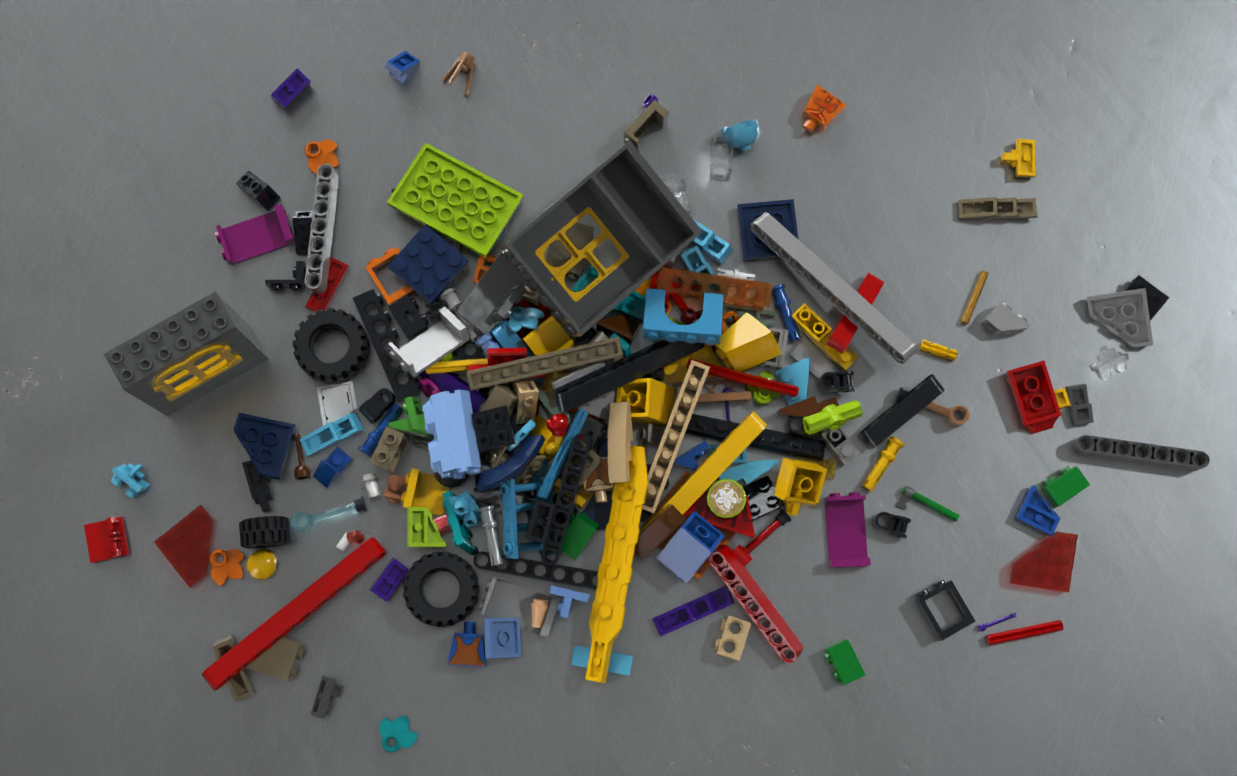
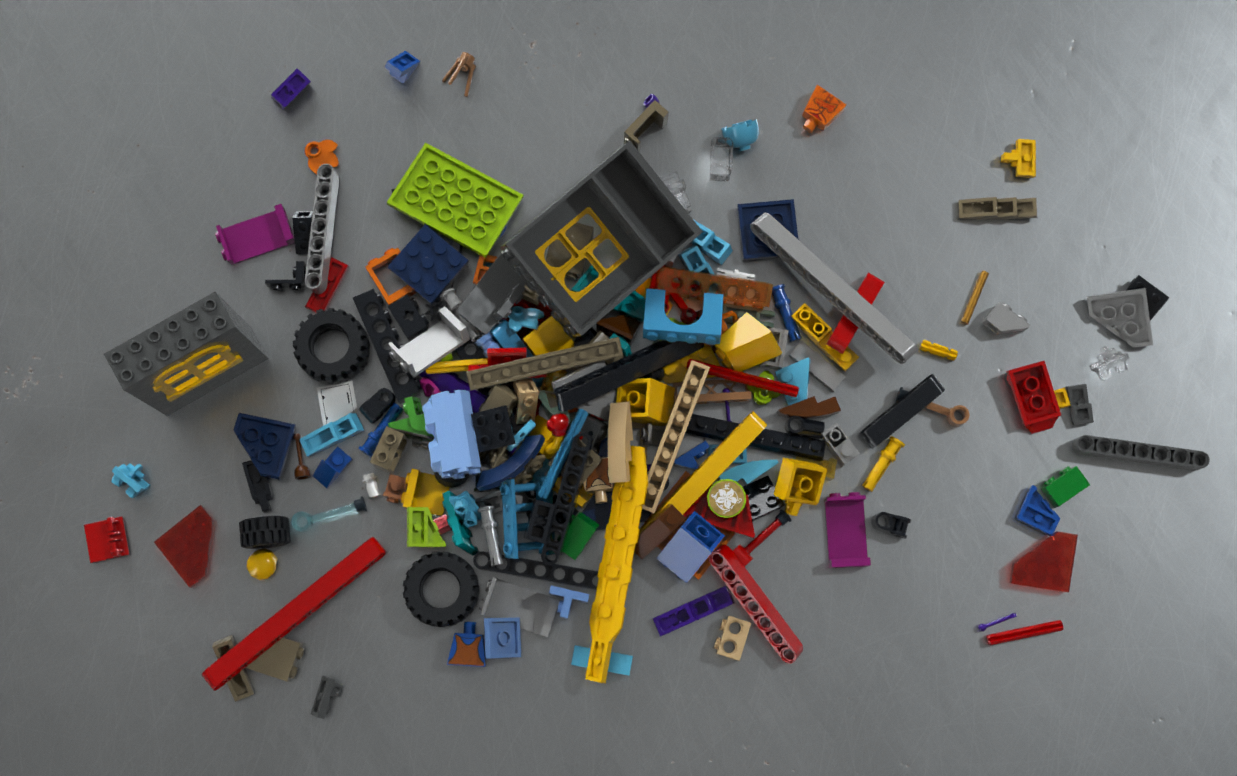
(228, 567): orange plate -> none
(258, 190): black bracket -> none
(348, 537): arm -> none
(389, 579): dark purple hinge -> none
(398, 731): teal plate -> none
(539, 611): light nougat cone -> none
(832, 417): lime piece -> none
(840, 382): black piece -> none
(844, 662): green brick -> none
(909, 493): green piece -> none
(953, 628): black window -> none

